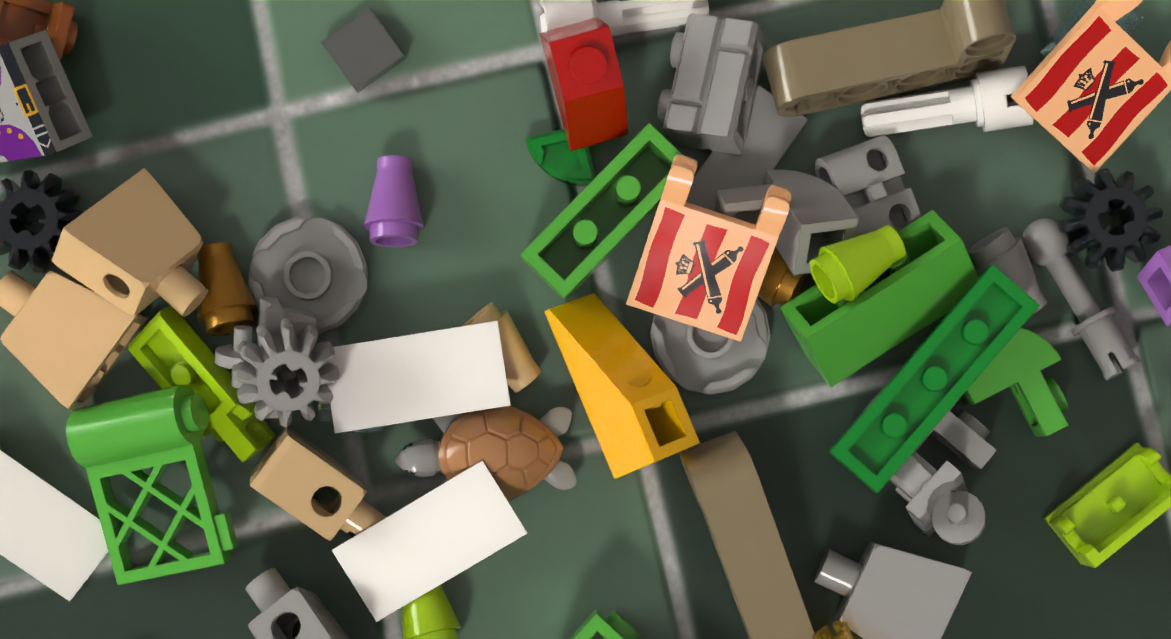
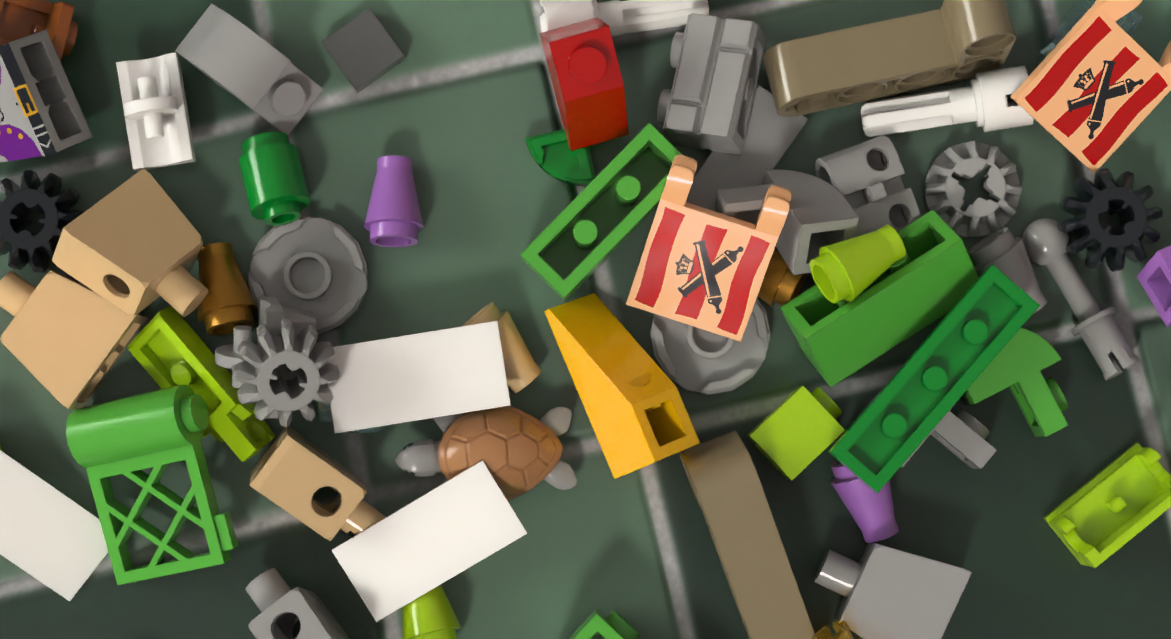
(156, 112): none -> white hips
(249, 69): none -> light grey brick
(273, 178): none -> green brick
(797, 430): none -> lime brick
(870, 510): none -> medium lavender cone
(939, 500): light grey hips -> none
(946, 195): none -> light grey gear

